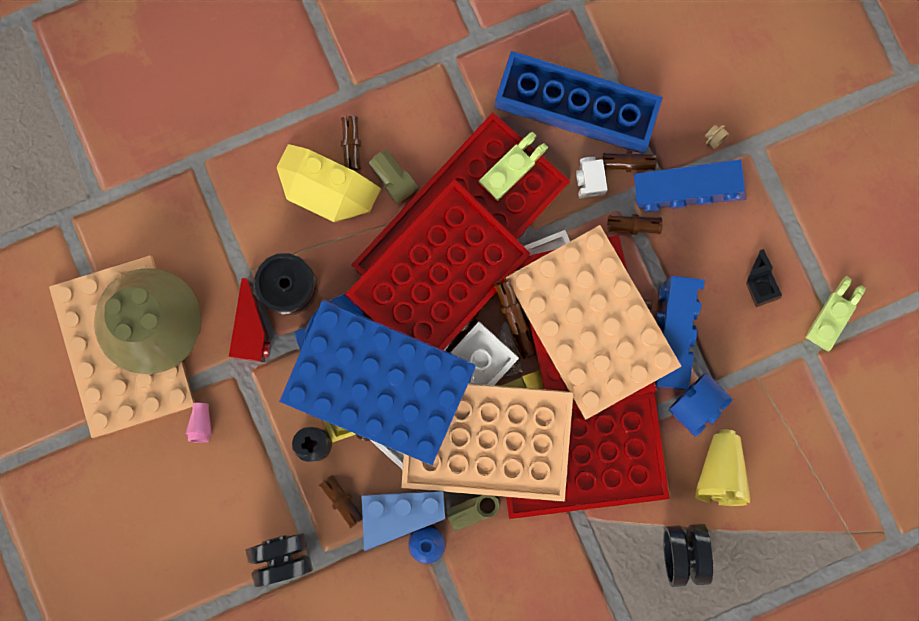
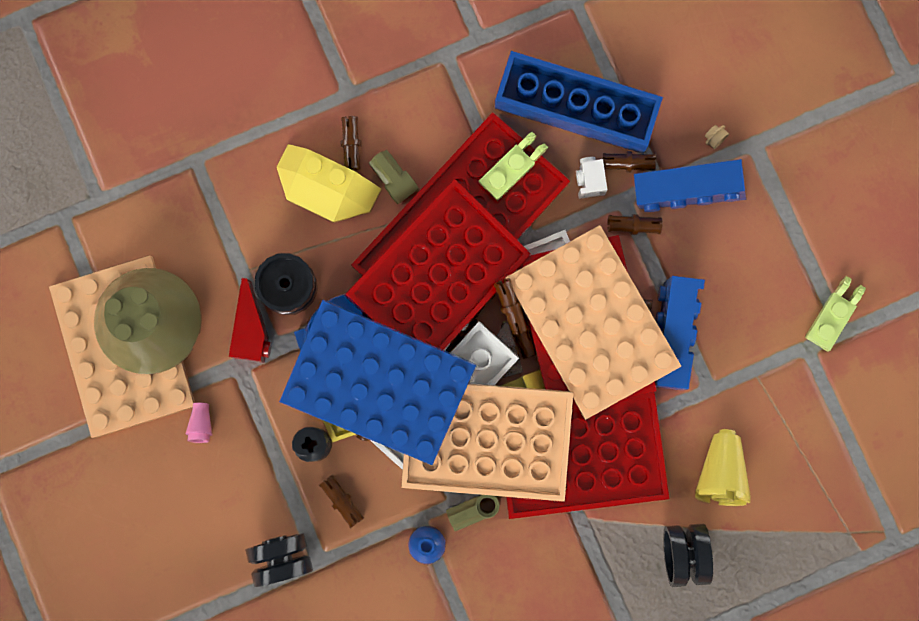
(398, 514): medium blue wedge -> none
(700, 404): blue brick -> none
(762, 282): black slope -> none

